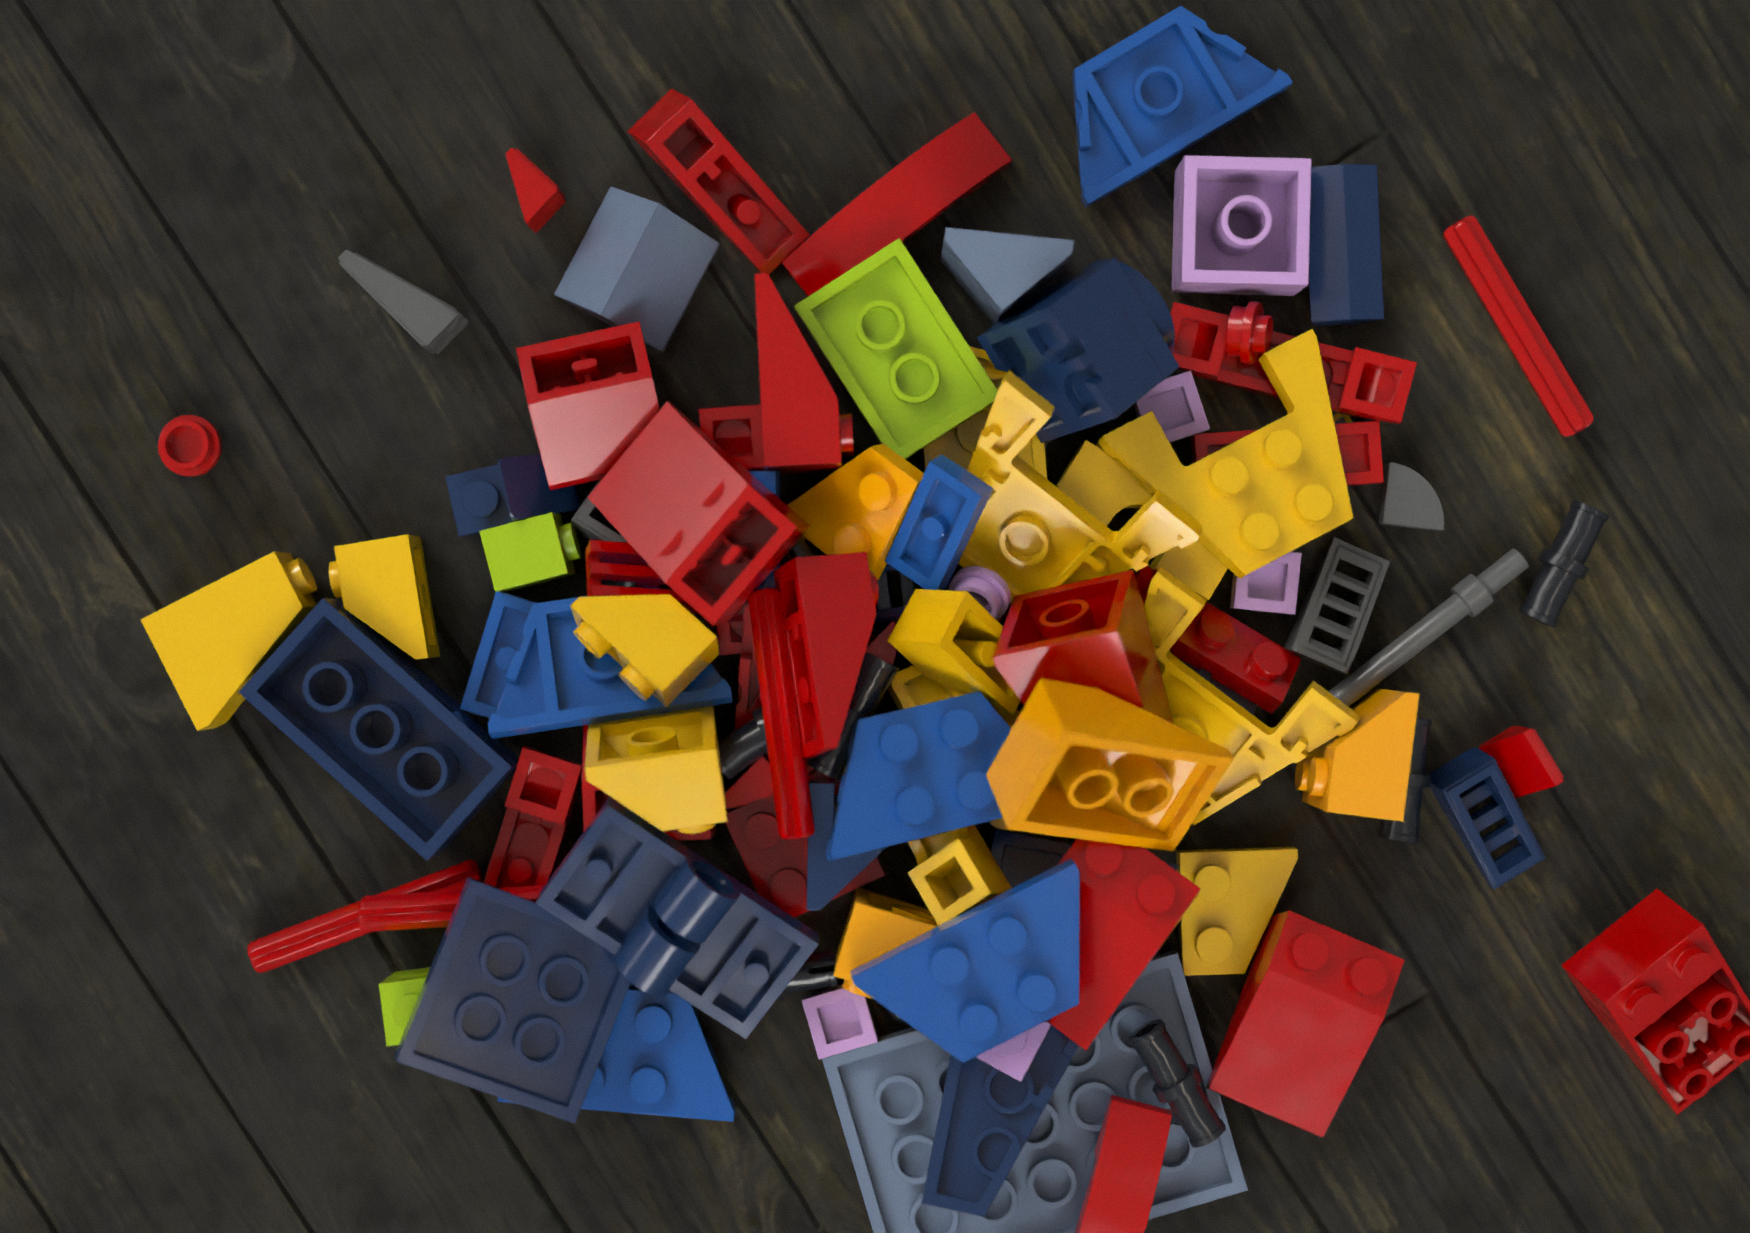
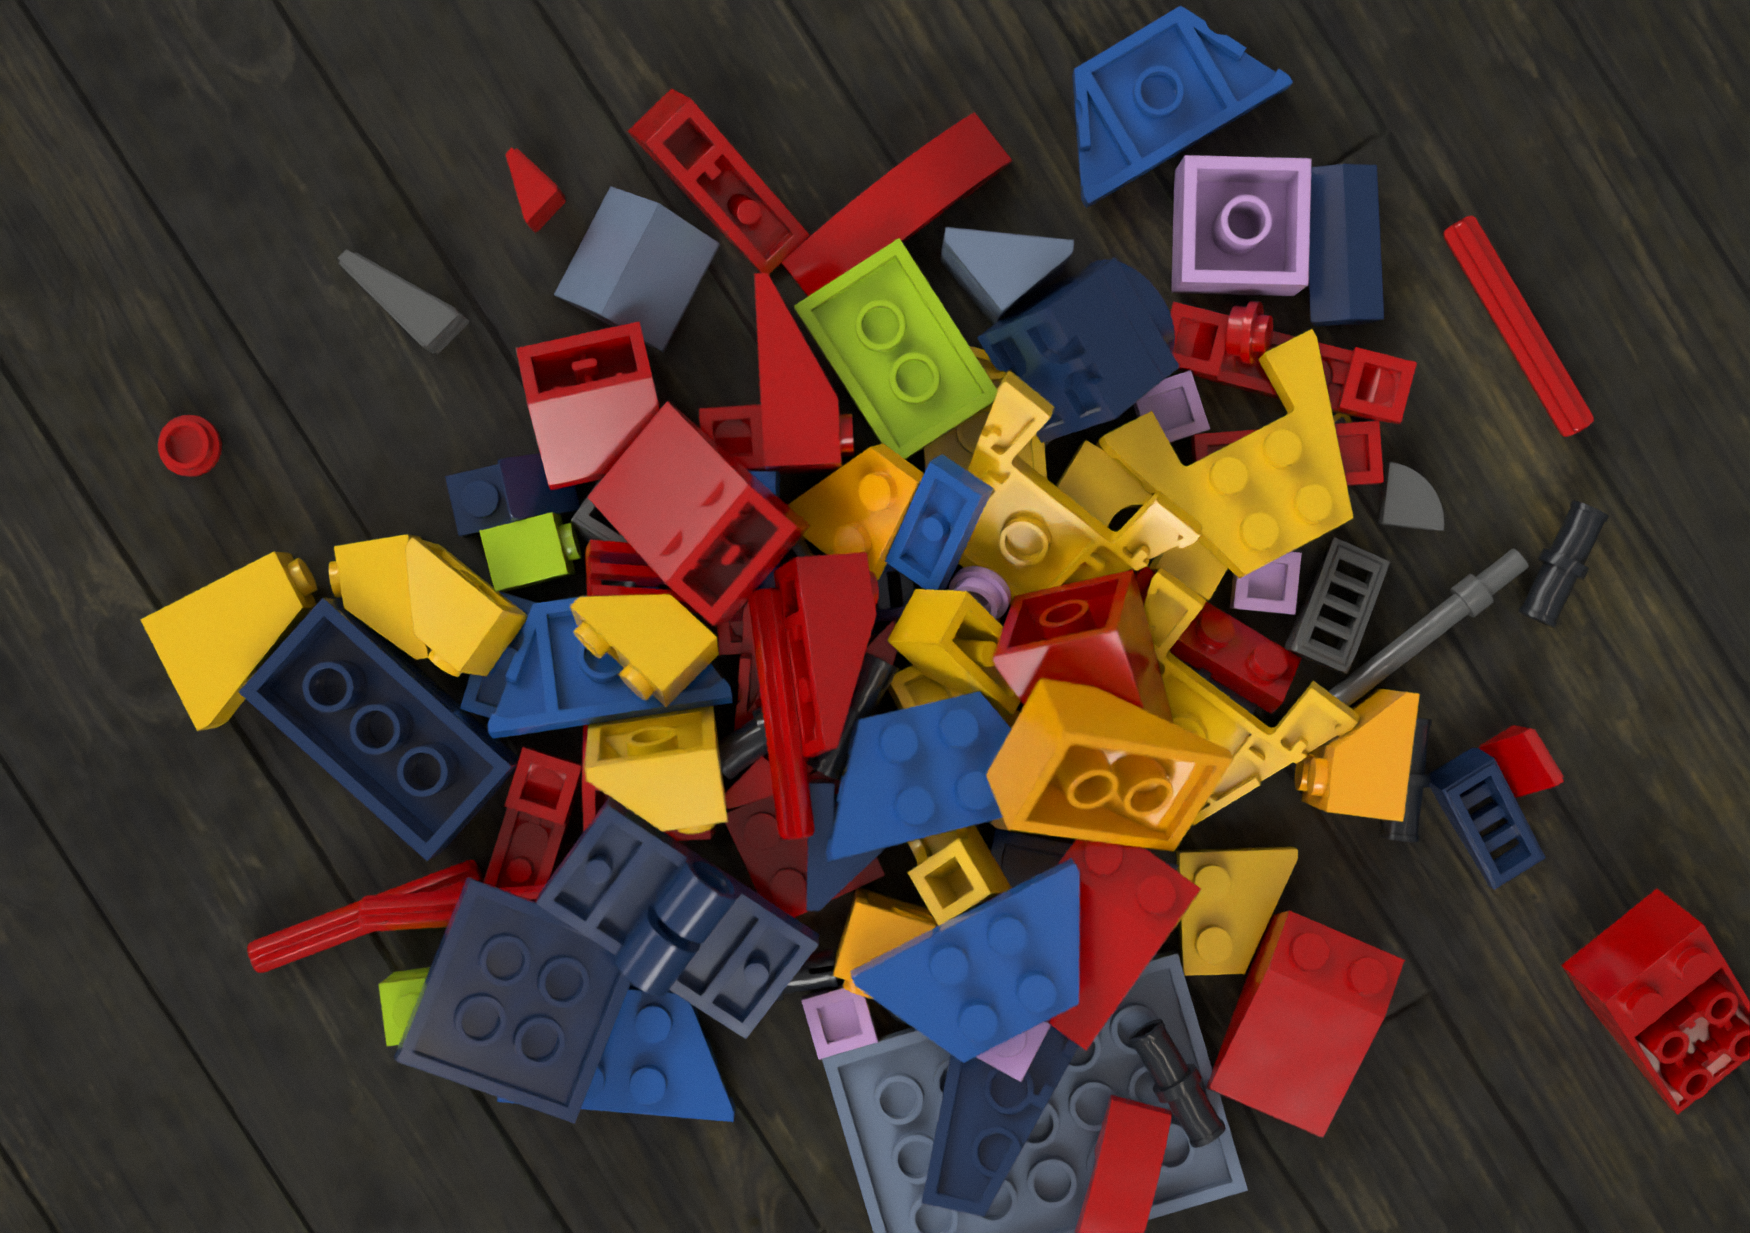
(457, 611): none -> yellow slope

